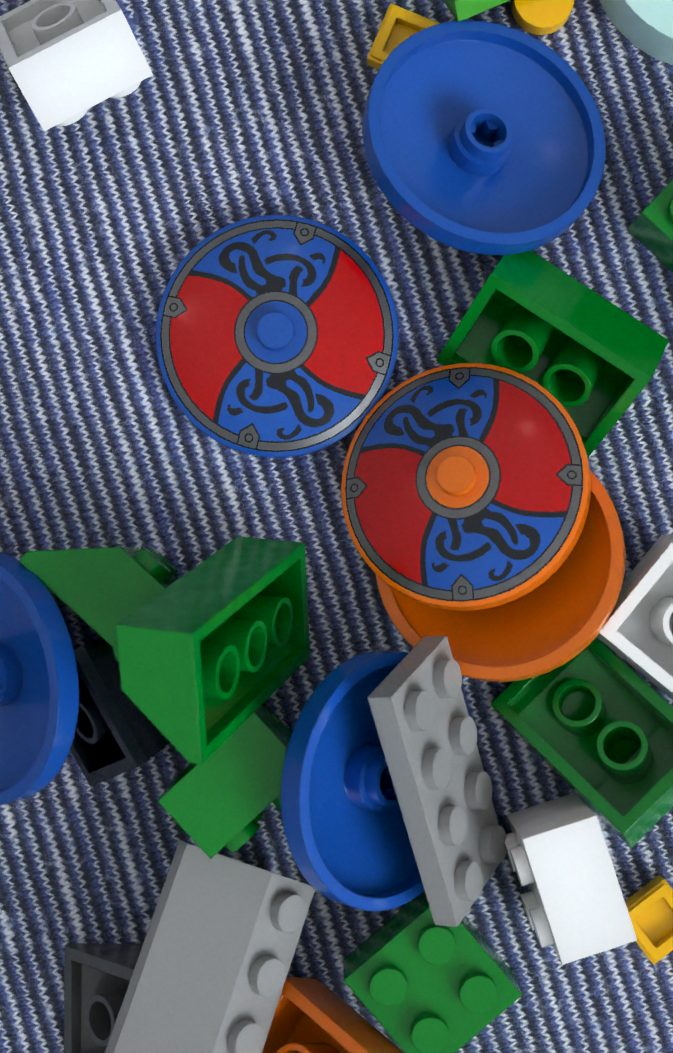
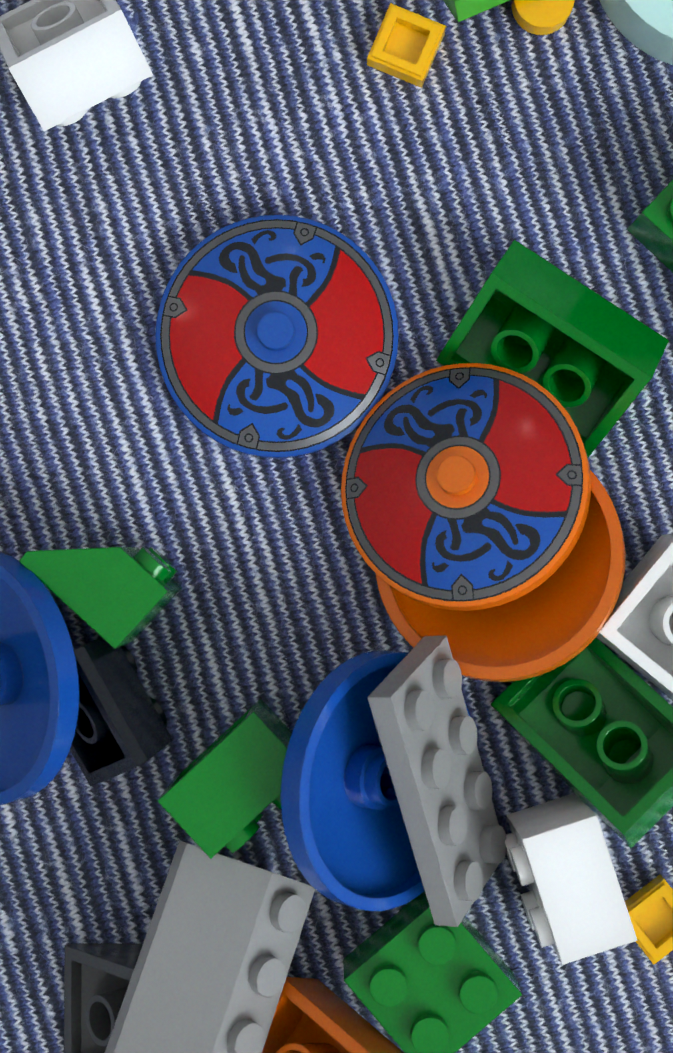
(217, 642): green slope -> none
(483, 137): blue dish -> none

